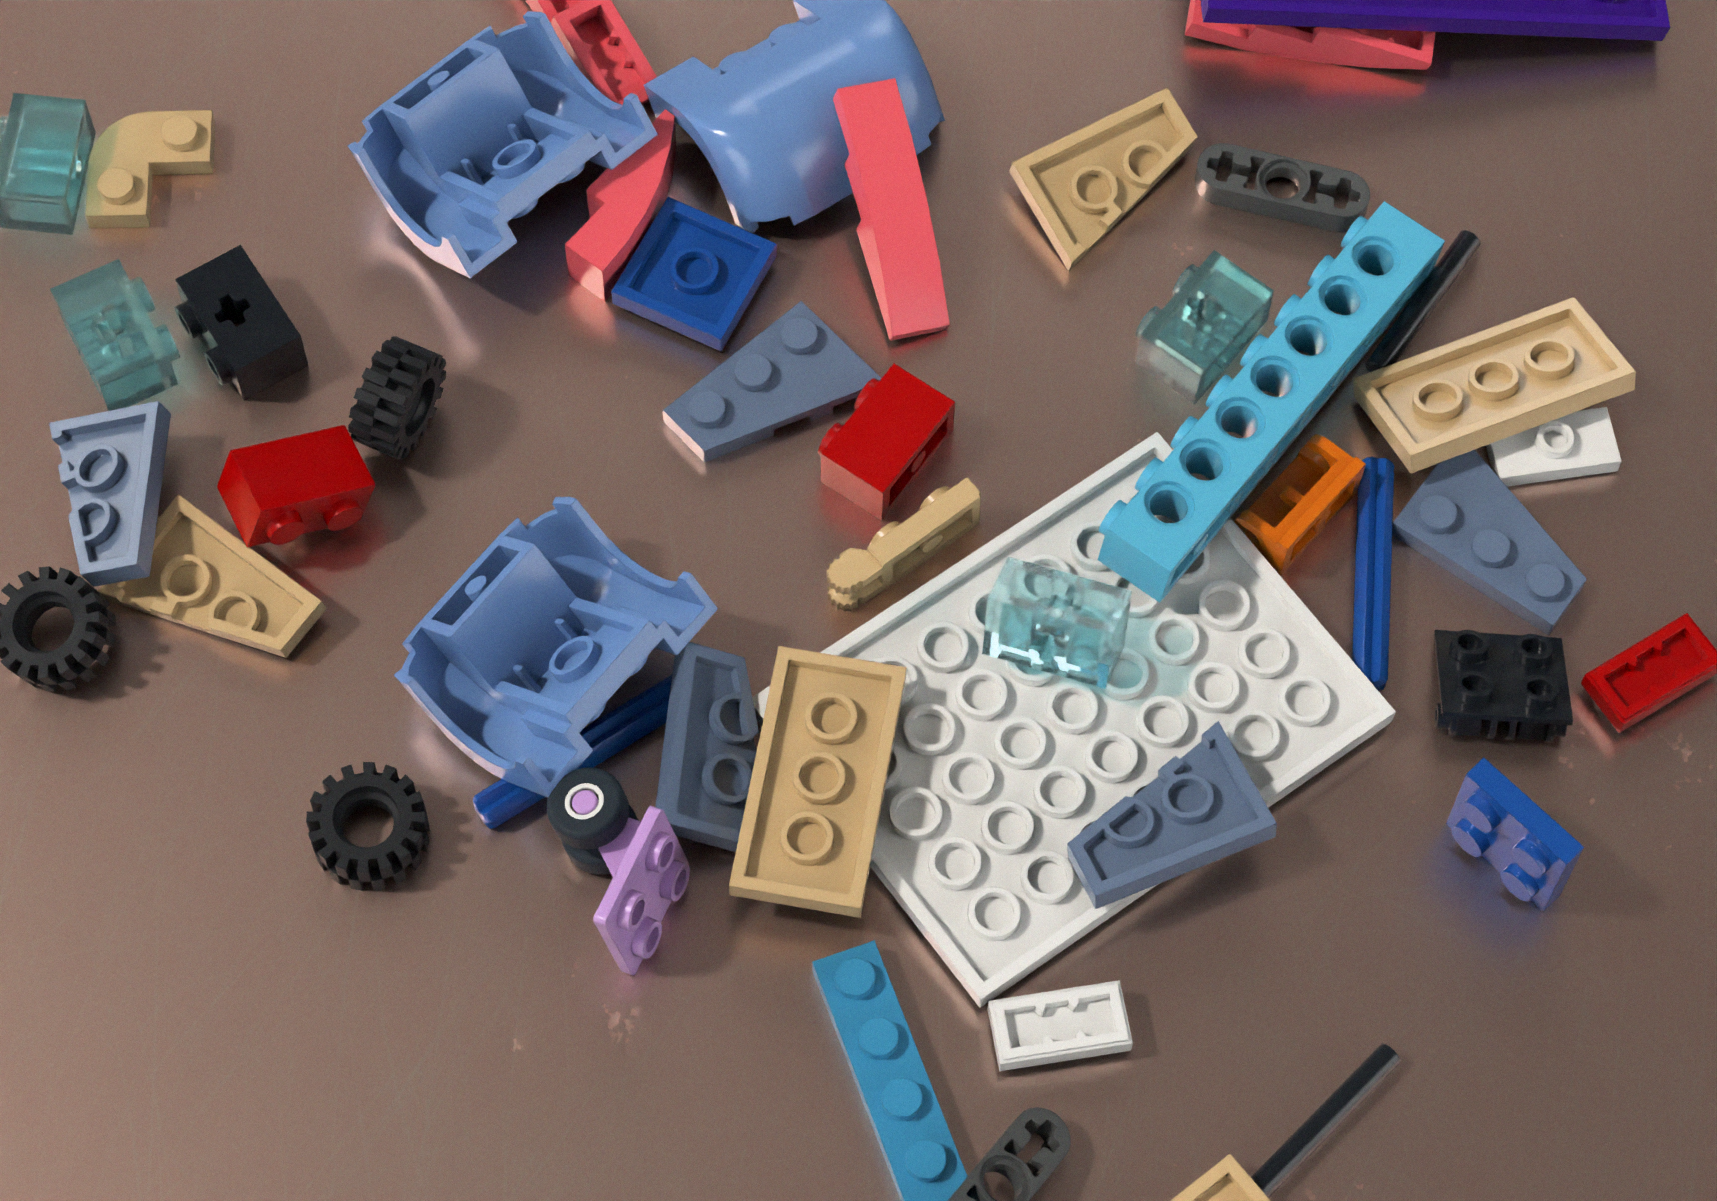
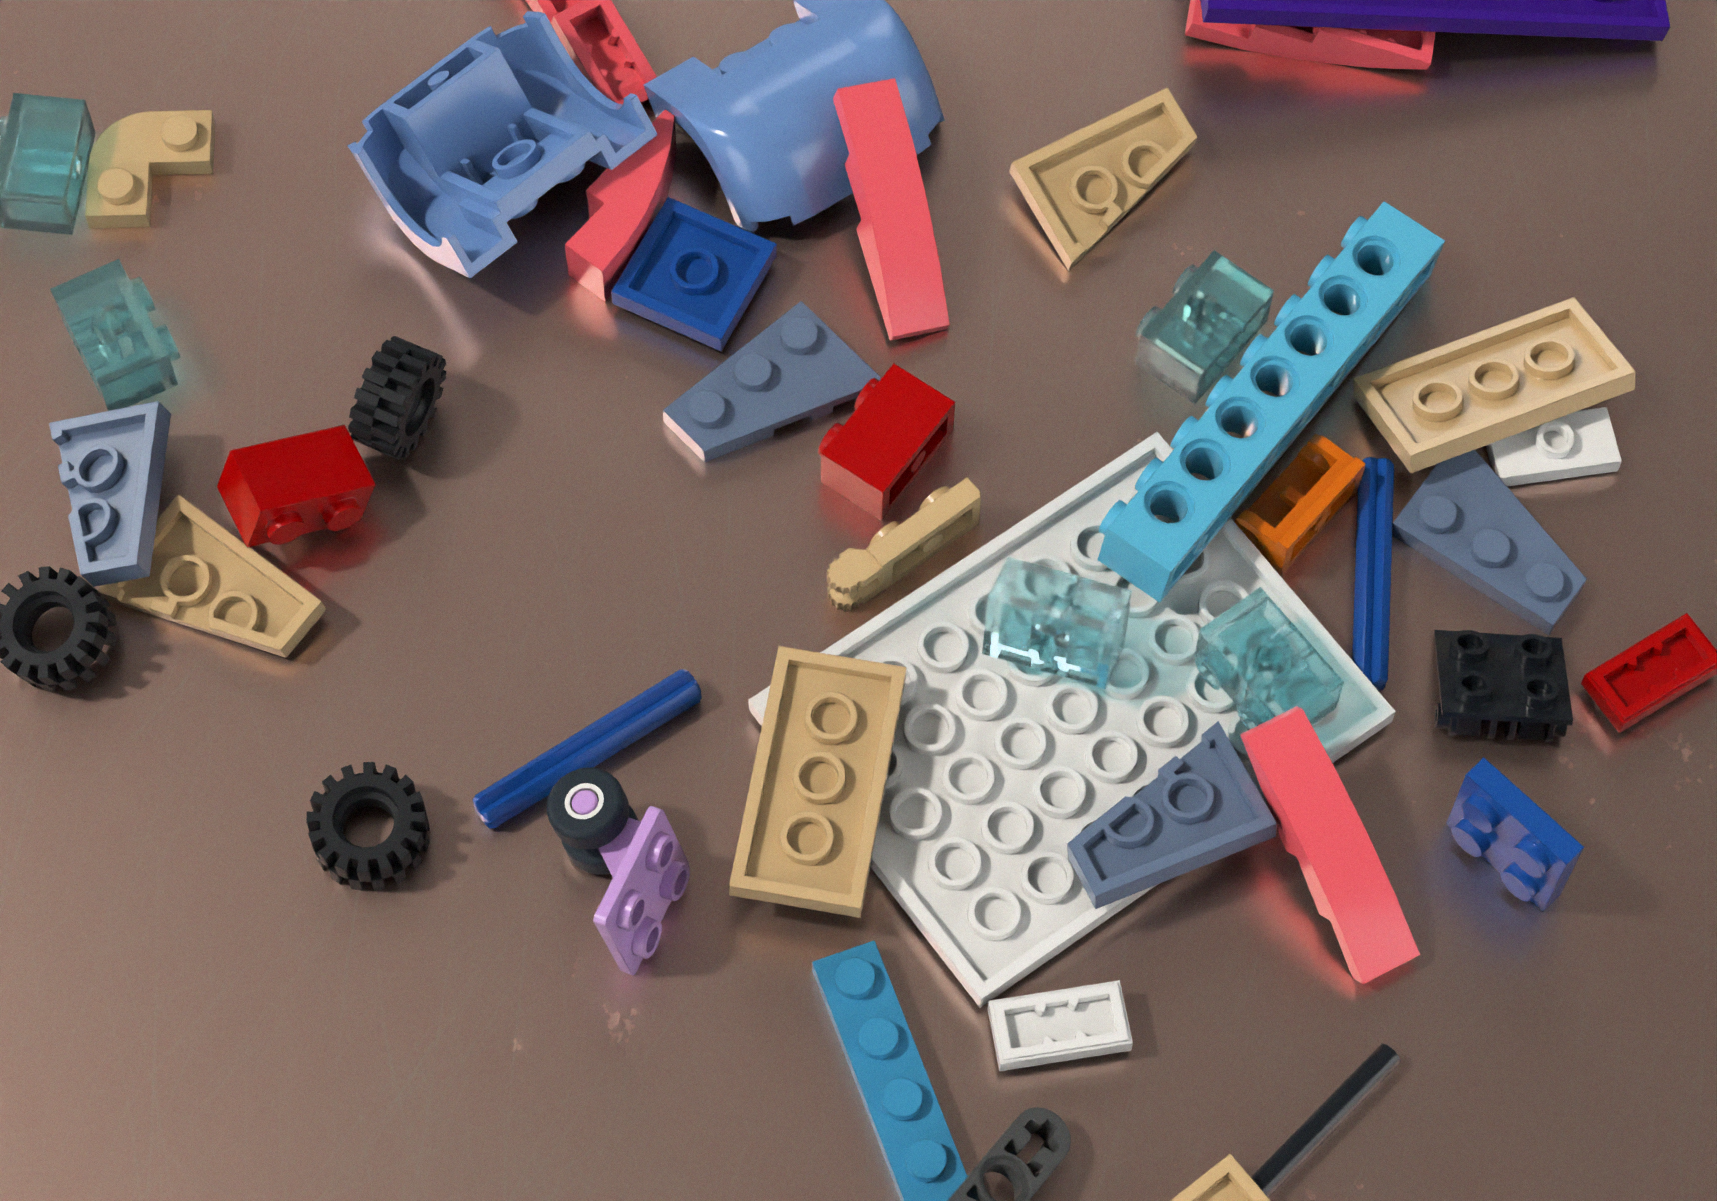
(263, 344): black brick -> none
(542, 642): medium blue piece -> none
(707, 746): sand blue wing -> none
(1264, 639): none -> clear light blue brick
(1268, 166): dark grey beam -> none
(1330, 844): none -> coral slope
(1424, 301): black bar -> none

